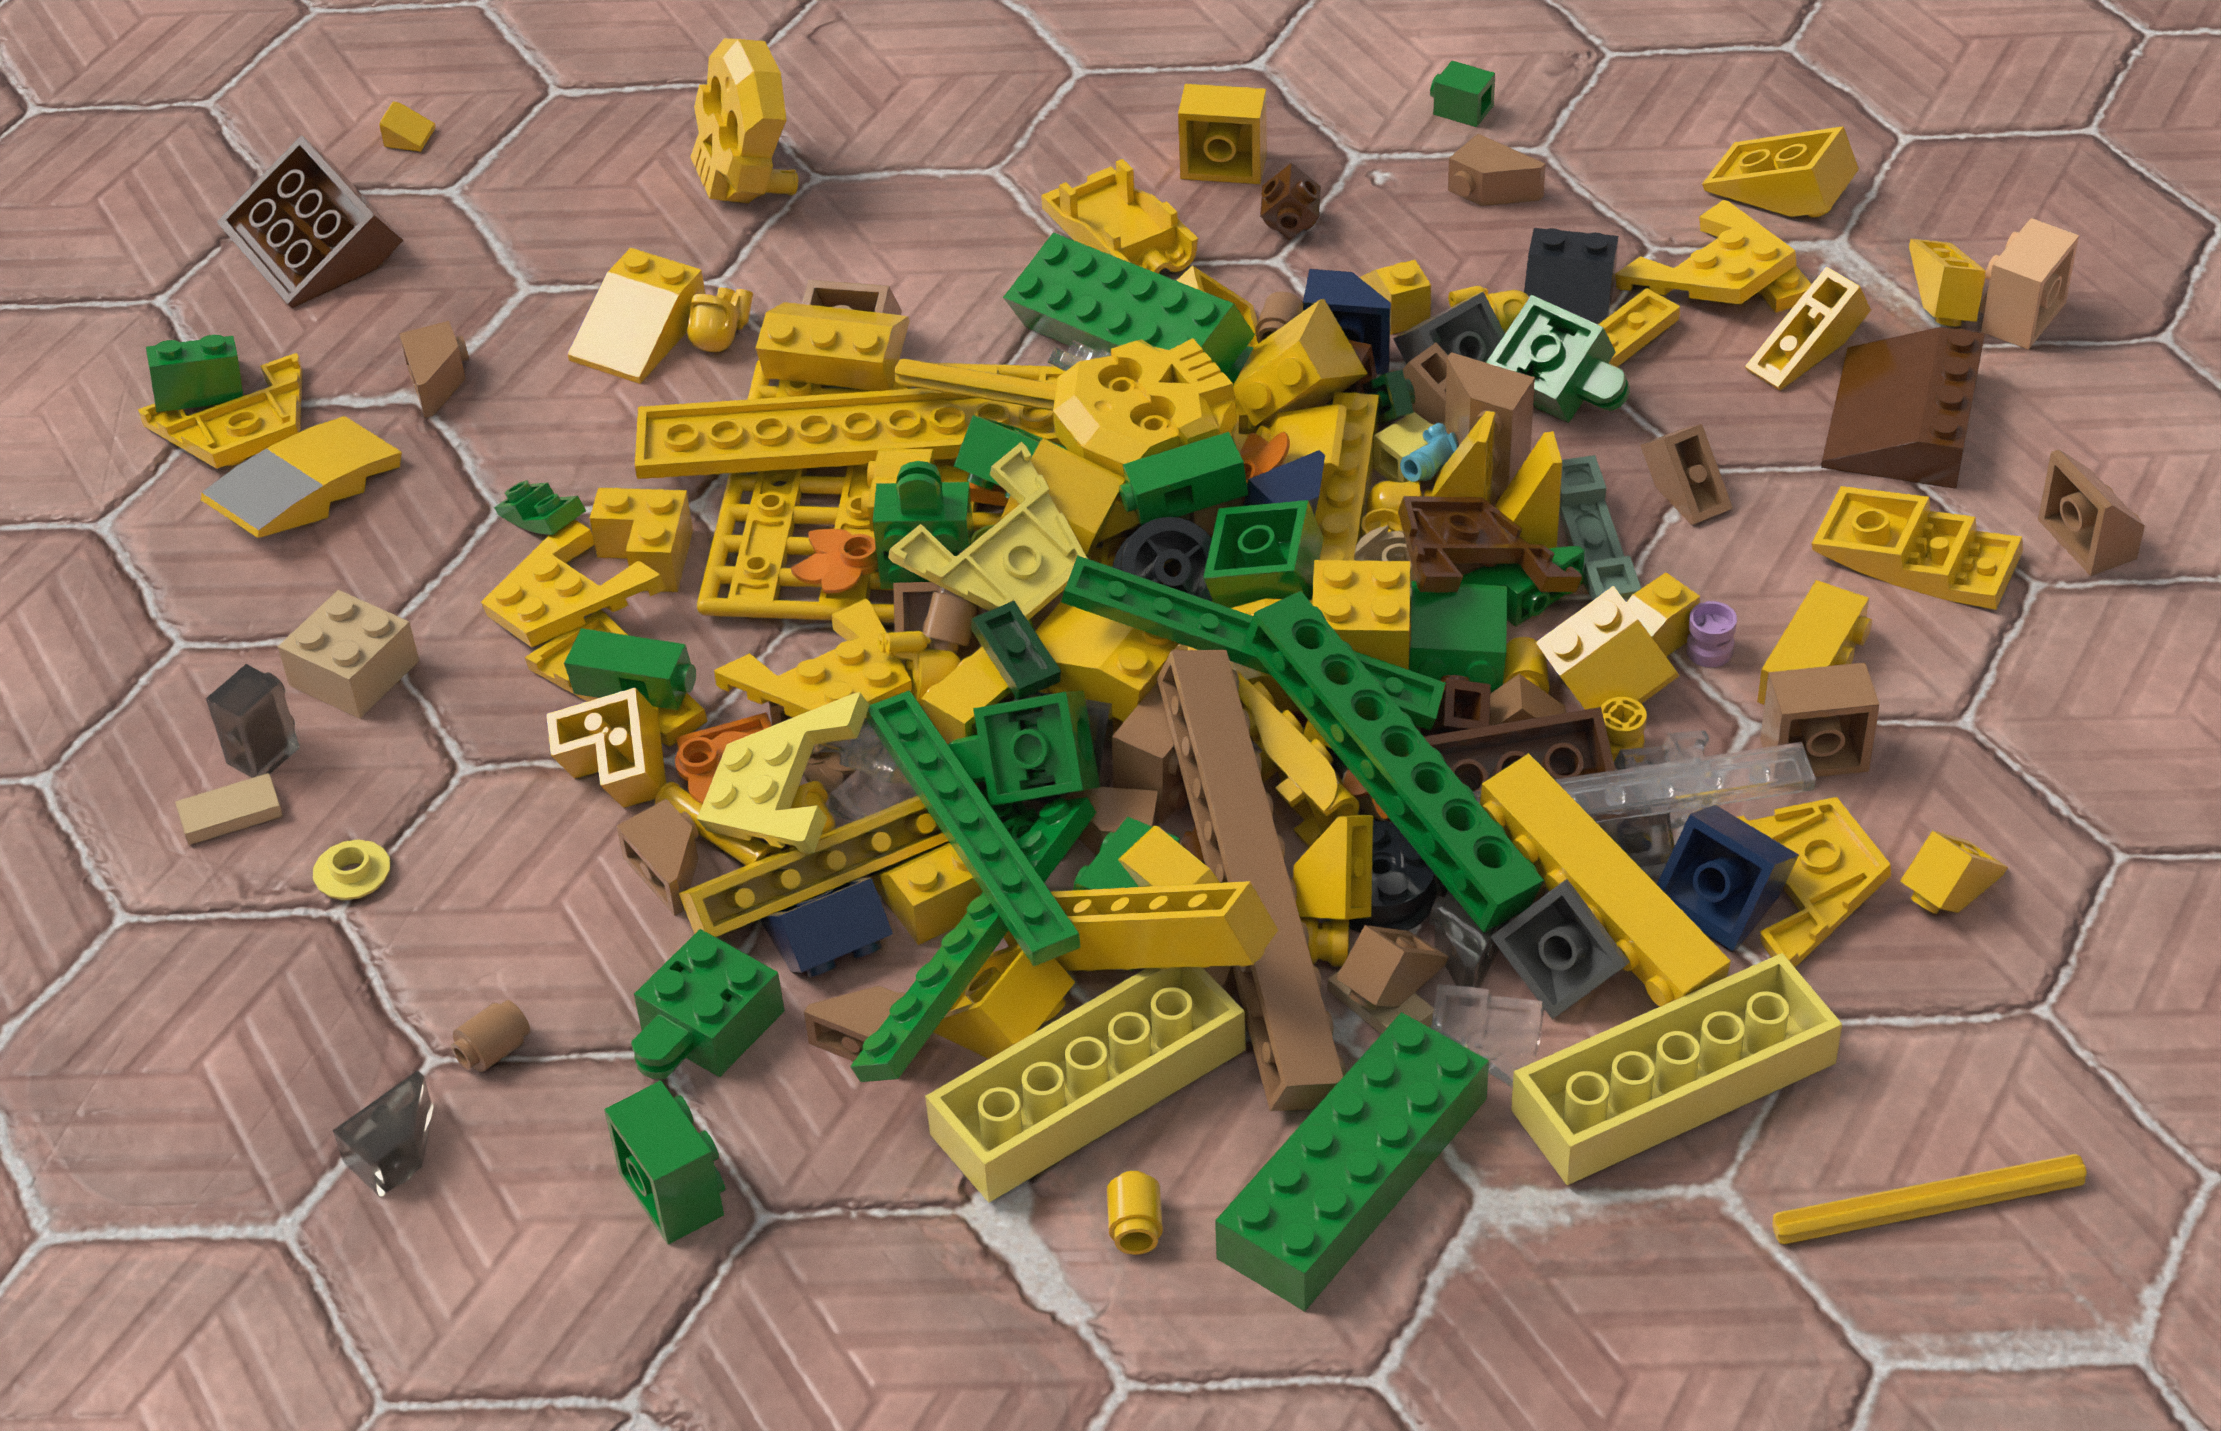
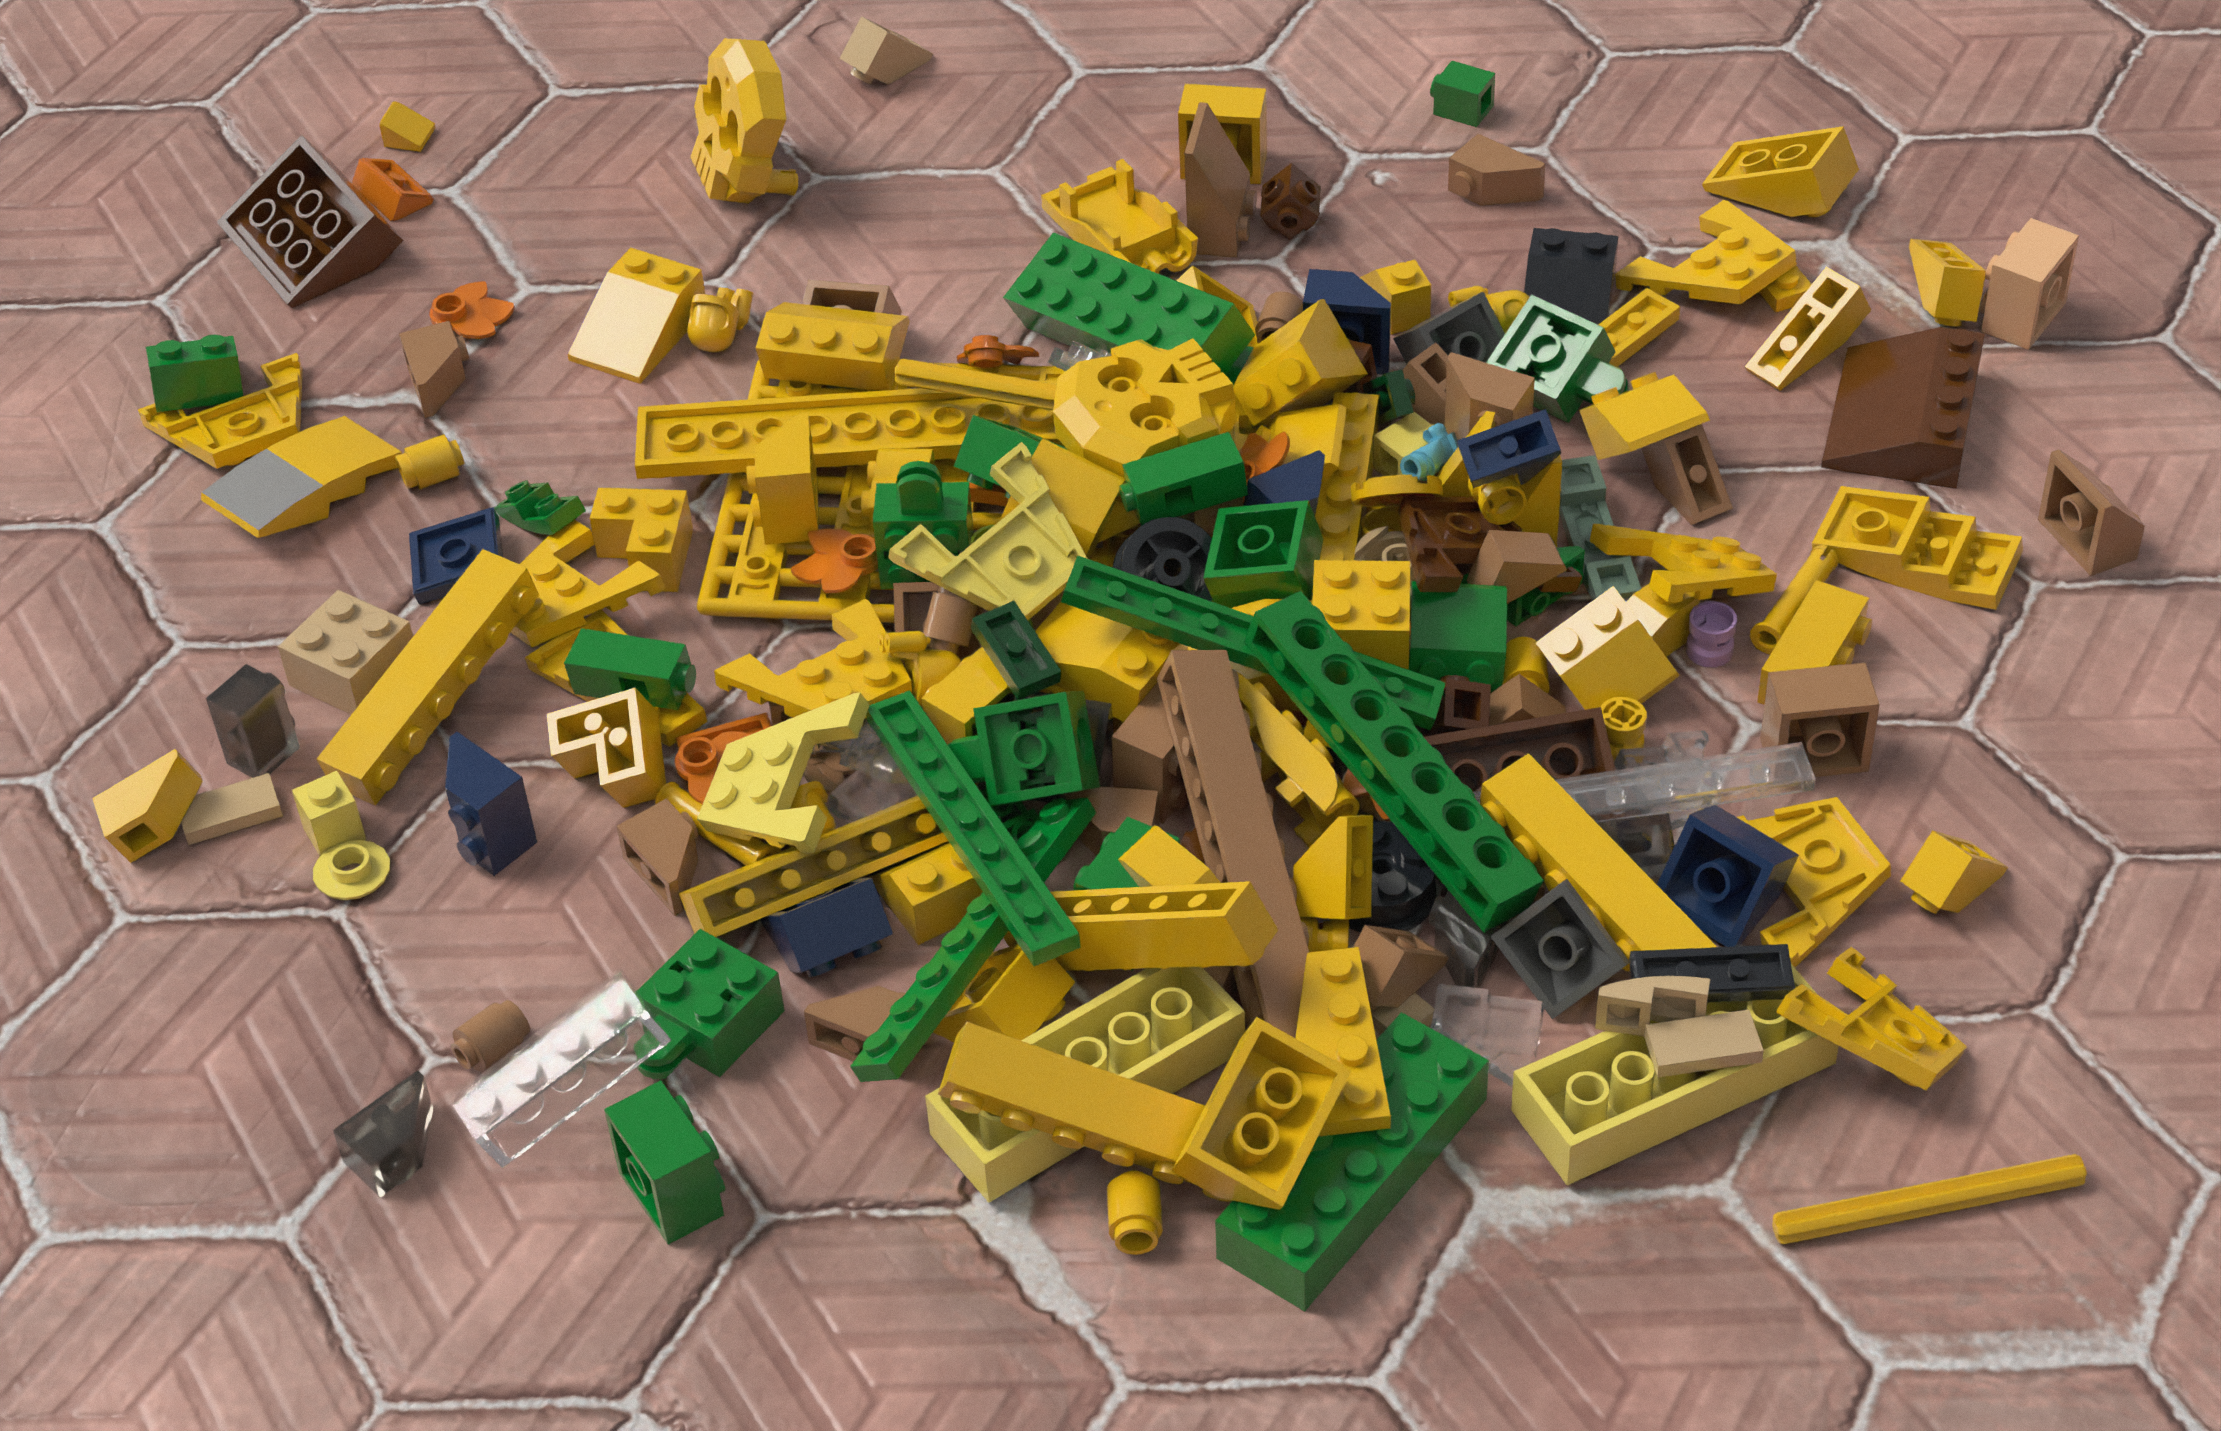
(147, 805): none -> yellow slope
(328, 812): none -> light yellow brick
(390, 188): none -> orange slope
(429, 462): none -> yellow brick
(429, 676): none -> yellow brick
(447, 549): none -> dark blue tile
(471, 311): none -> orange plate
(486, 807): none -> dark blue slope
(559, 1069): none -> clear slope
(785, 483): none -> yellow slope
(882, 53): none -> tan slope
(989, 353): none -> orange plate
(1069, 1100): none -> yellow brick
(1216, 188): none -> medium nougat slope
(1261, 1118): none -> yellow slope
(1340, 1025): none -> yellow wing
(1389, 490): none -> yellow tile
(1499, 500): none -> yellow wheel
(1511, 448): none -> dark blue slope
(1516, 561): none -> medium nougat slope
(1638, 1001): none -> tan slope
(1640, 415): none -> yellow slope
(1692, 562): none -> yellow wing
(1703, 1043): none -> tan tile
(1733, 972): none -> black tile
(1767, 633): none -> yellow pin
(1881, 1028): none -> yellow wing

